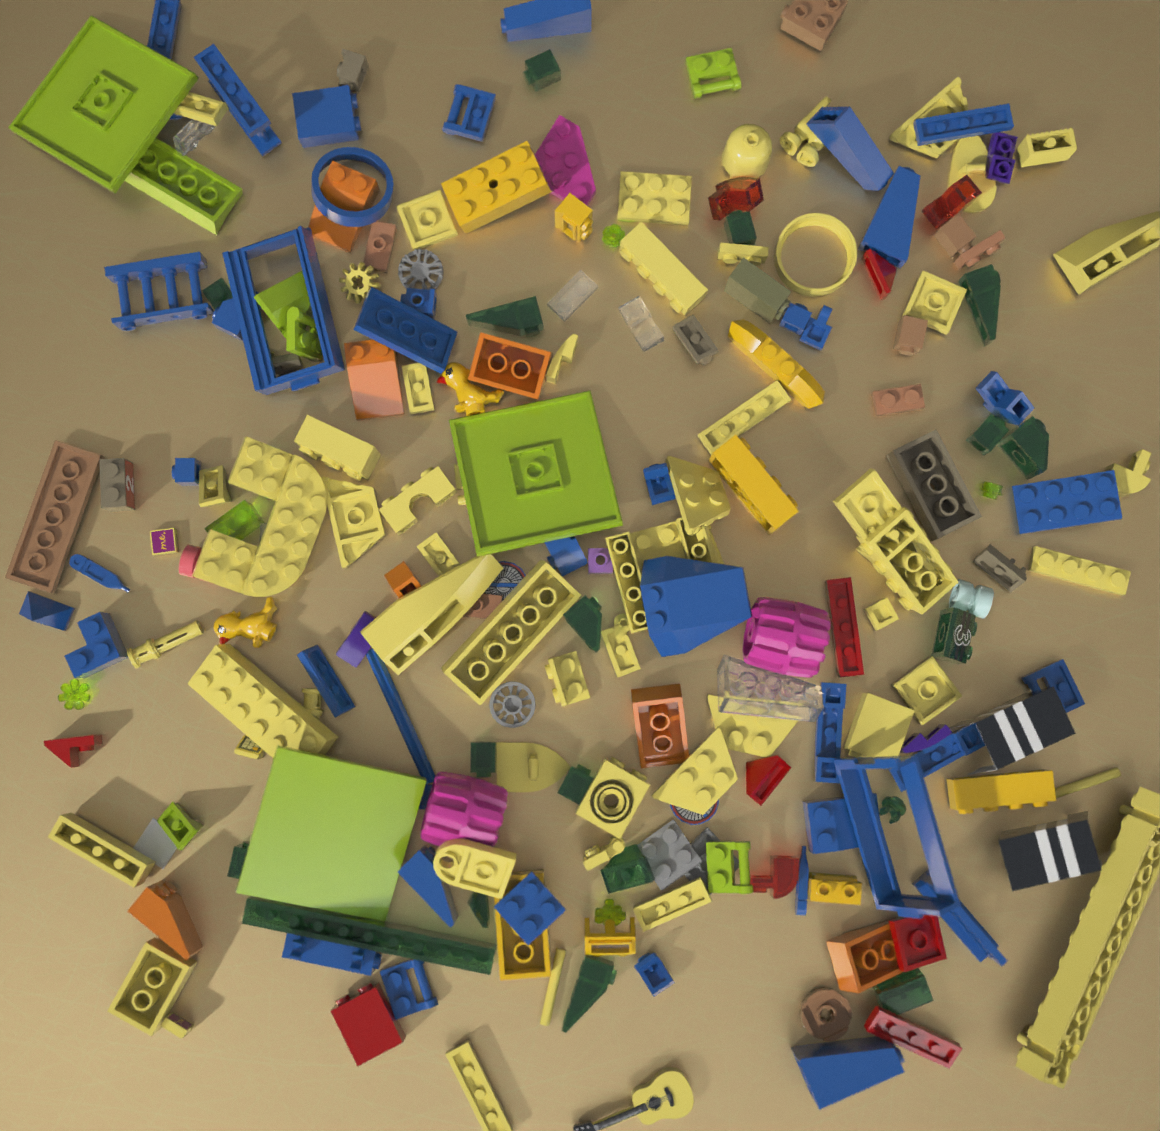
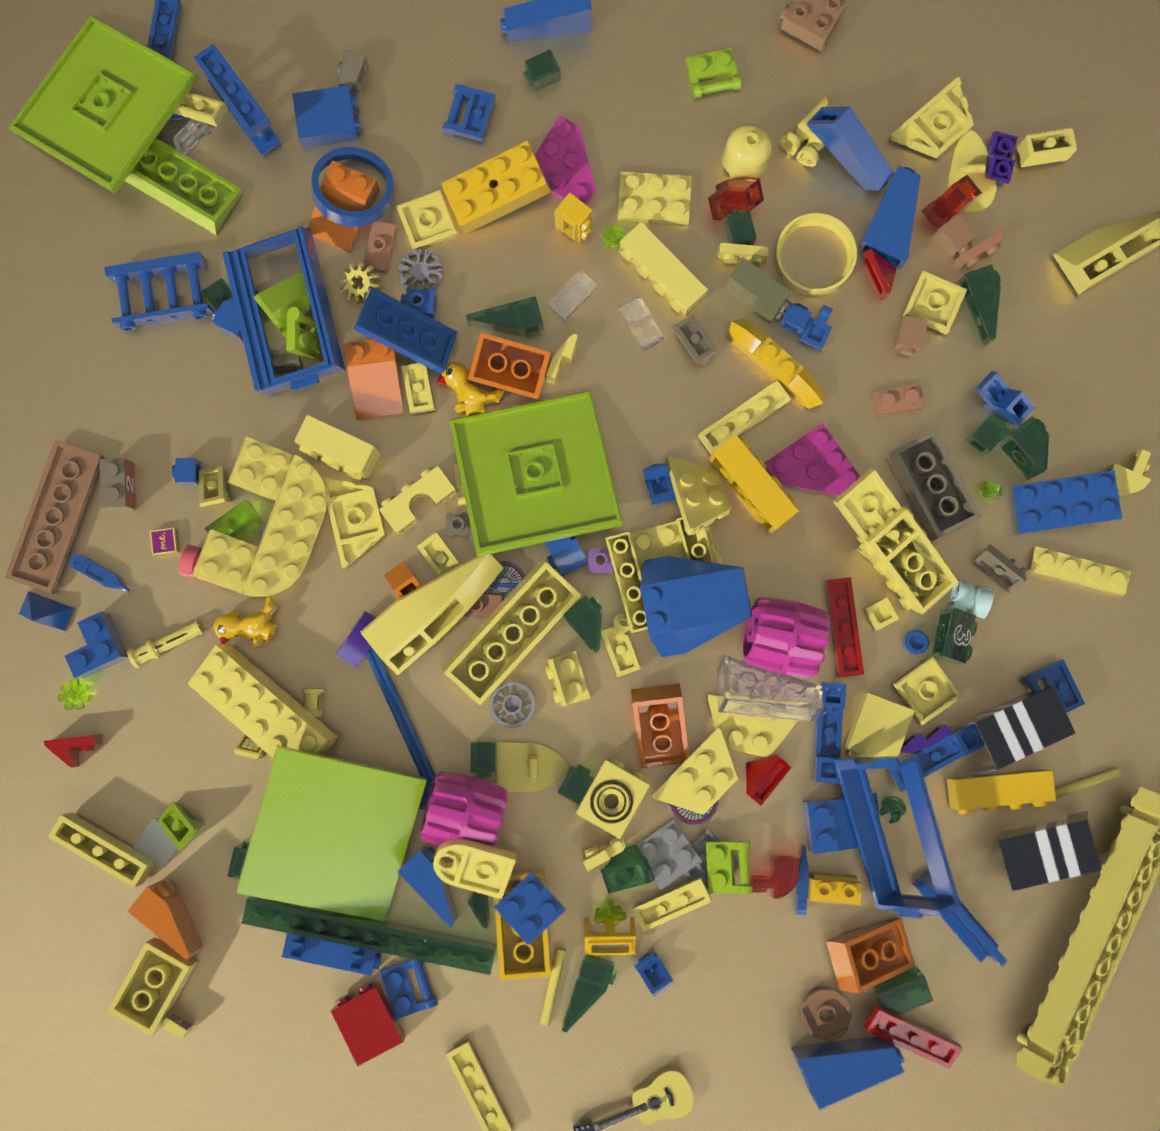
(326, 680): blue tile -> none
(462, 529): none -> dark tan plate
(814, 464): none -> dark pink plate
(915, 642): none -> blue tile
(917, 941): red plate -> none
(963, 124): blue plate -> none

